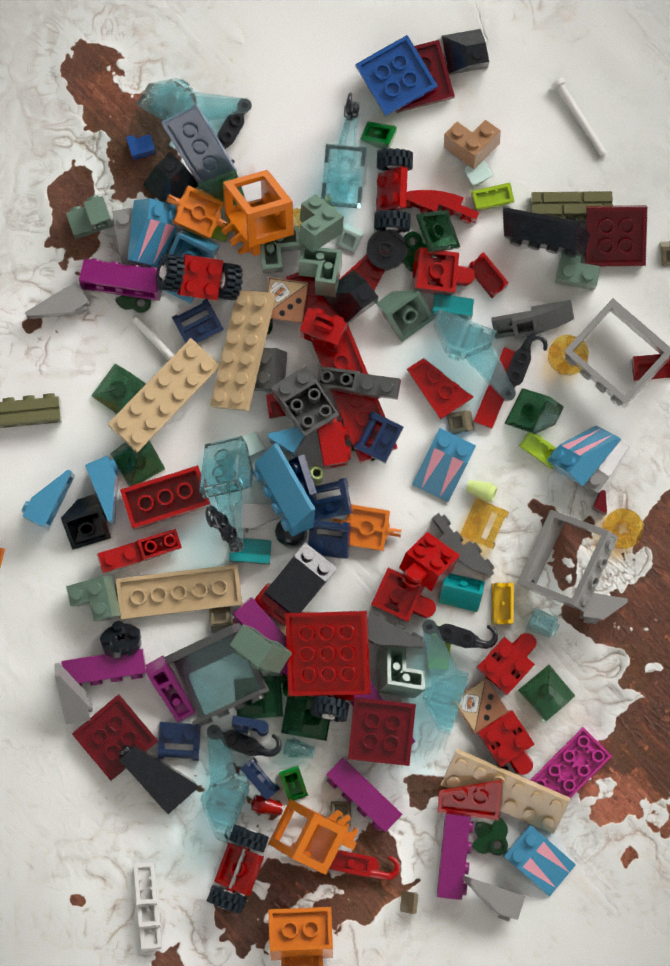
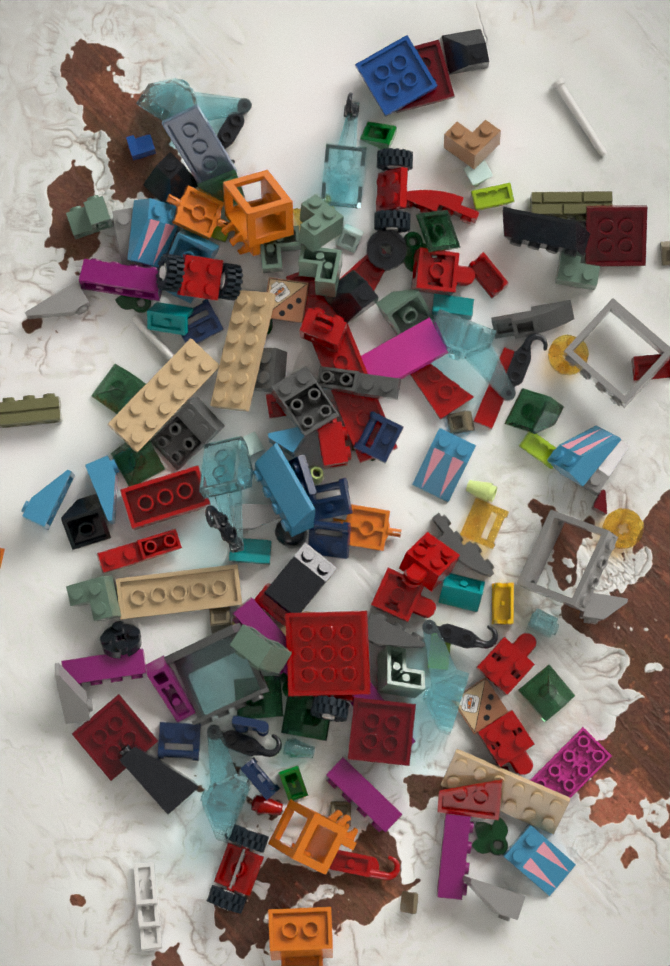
(168, 318): none -> teal panel
(187, 433): none -> dark grey slope
(406, 352): none -> dark pink tile

